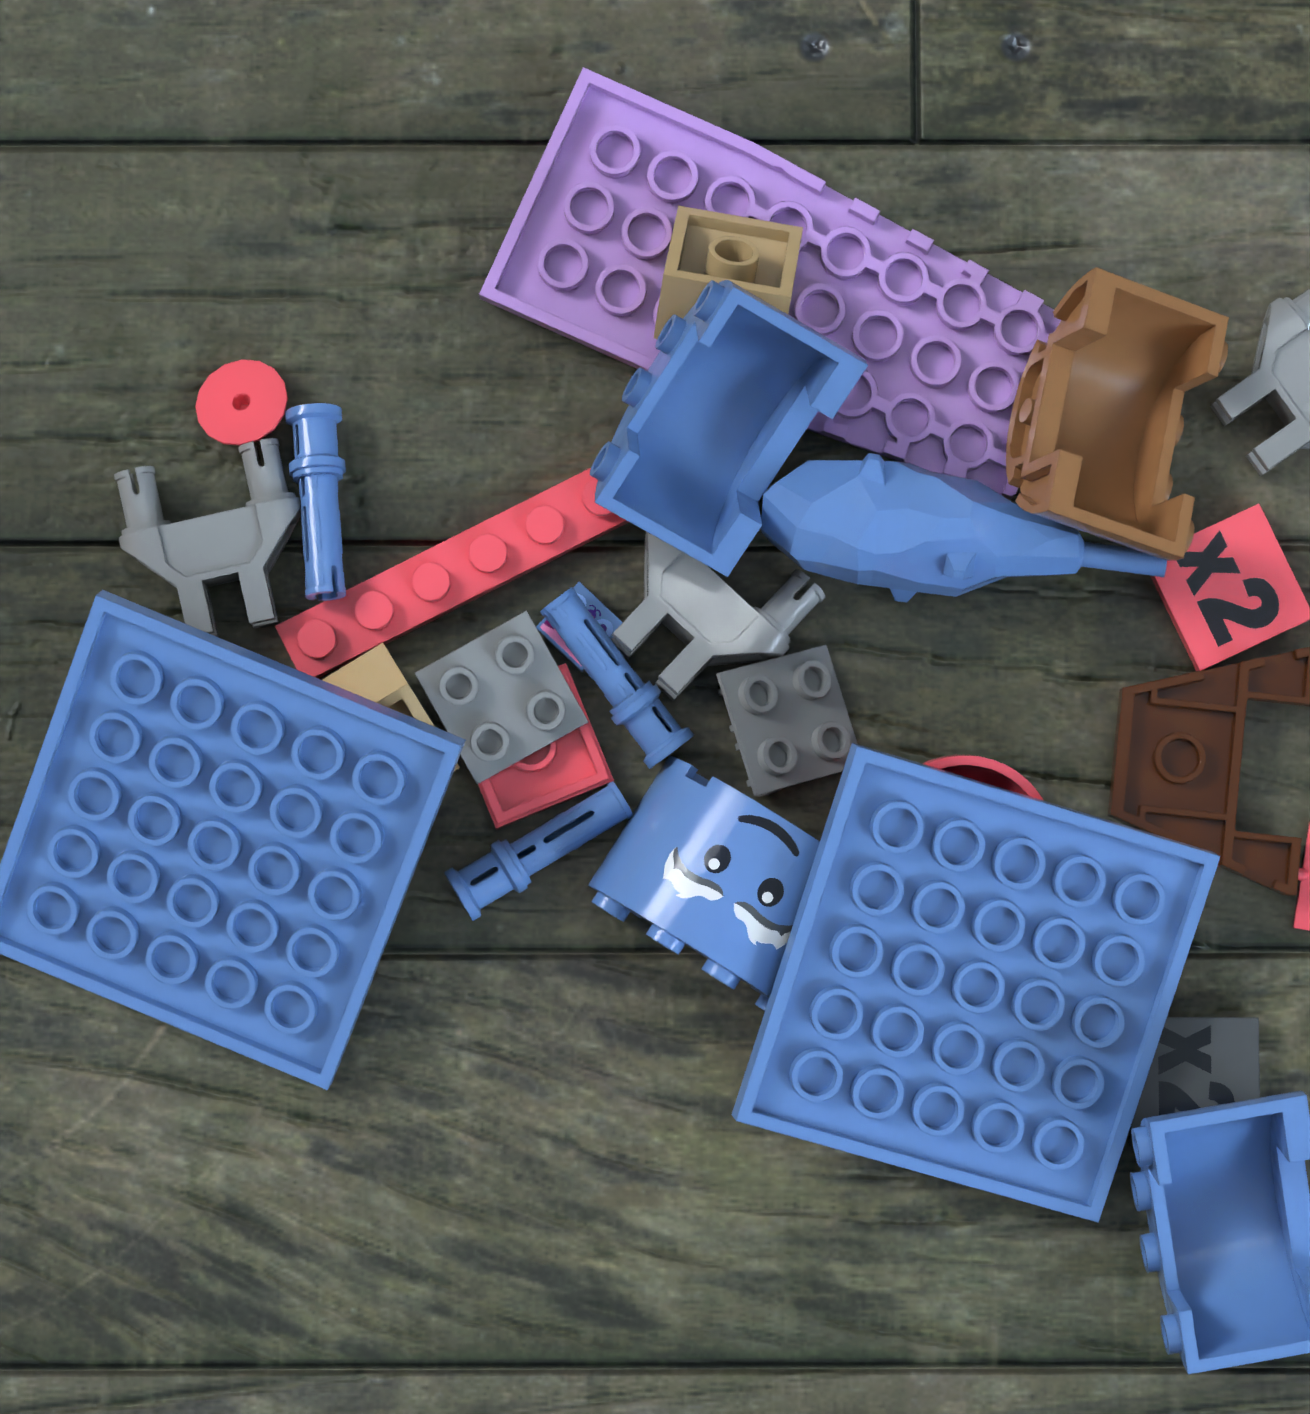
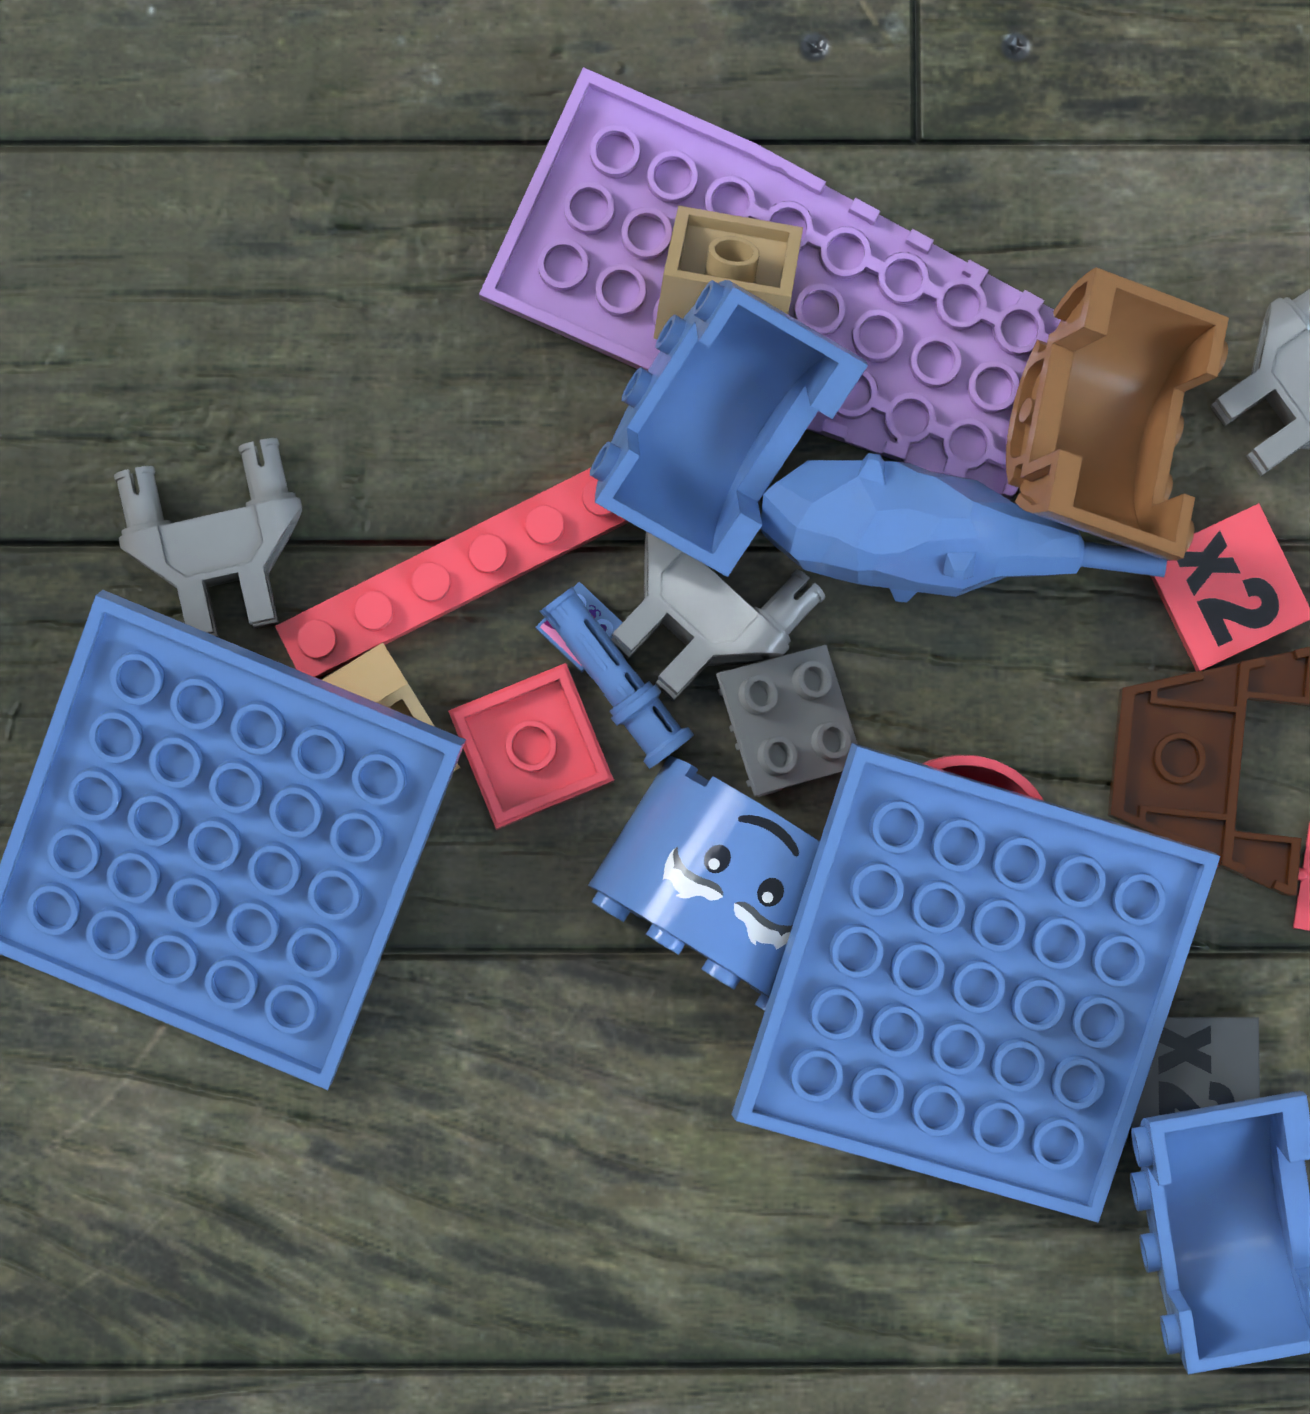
(241, 402): coral piece -> none
(317, 472): medium blue pin -> none
(502, 696): light grey hinge -> none
(511, 864): medium blue pin -> none

